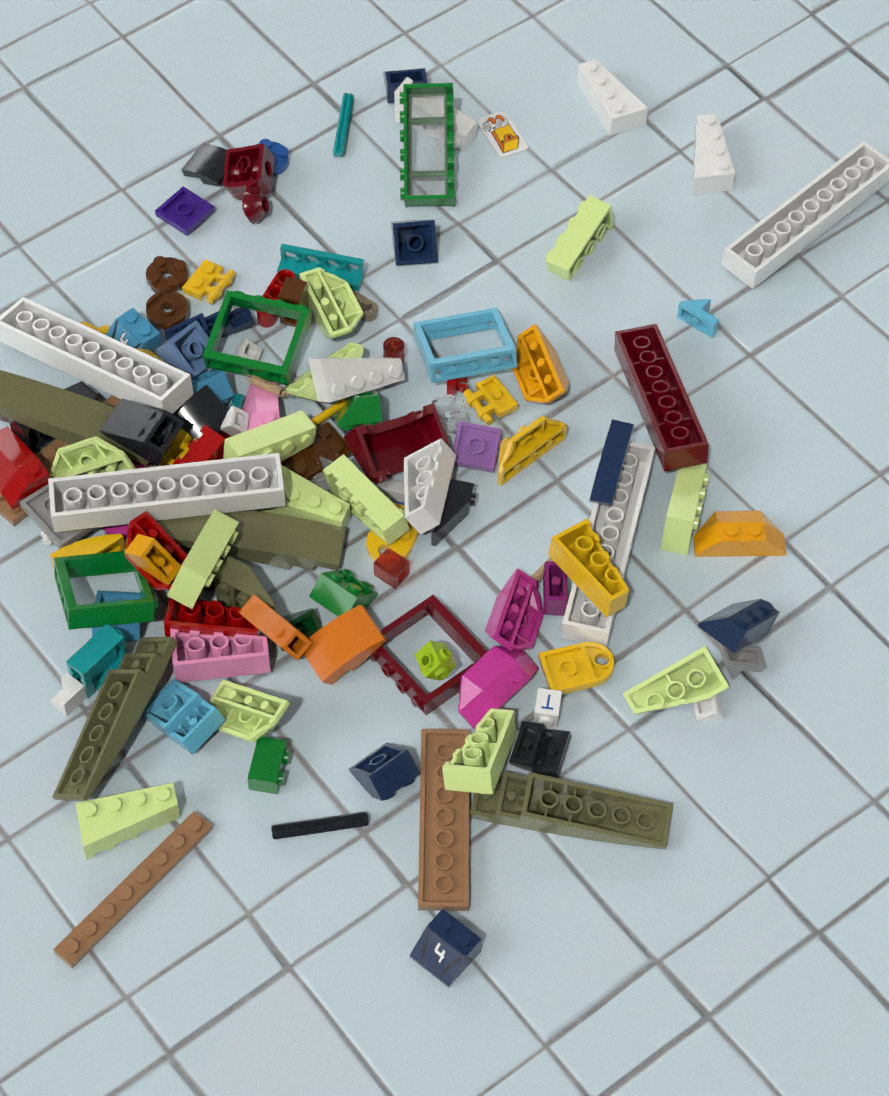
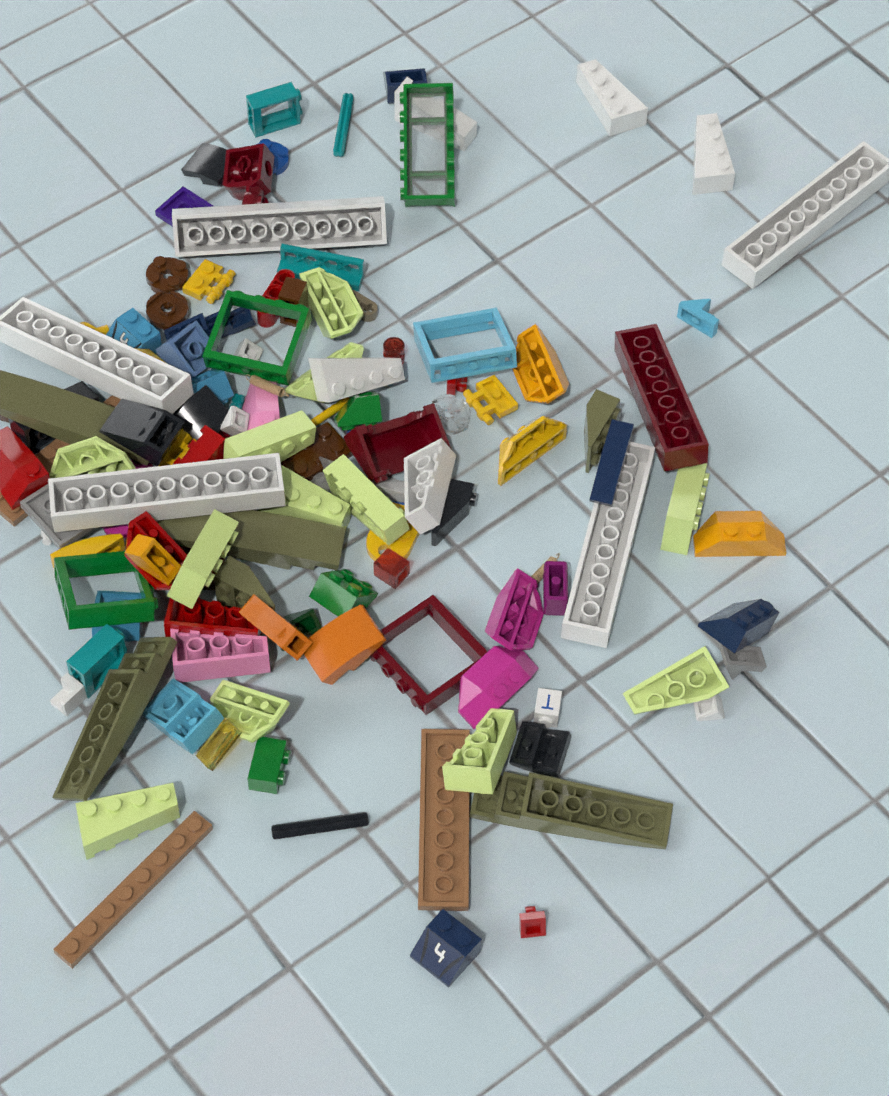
(218, 744): none -> clear yellow tile
(271, 224): none -> white brick
(278, 120): none -> teal window
(385, 771): dark blue slope -> none
(414, 242): dark blue slope -> none
(435, 660): lime brick -> none
(476, 446): medium lavender plate -> none
(502, 134): sticker -> none
(532, 923): none -> red tile
(575, 668): yellow plate -> none
(580, 237): yellowish green wedge -> none
(589, 567): yellow wedge -> none
(598, 417): none -> olive slope

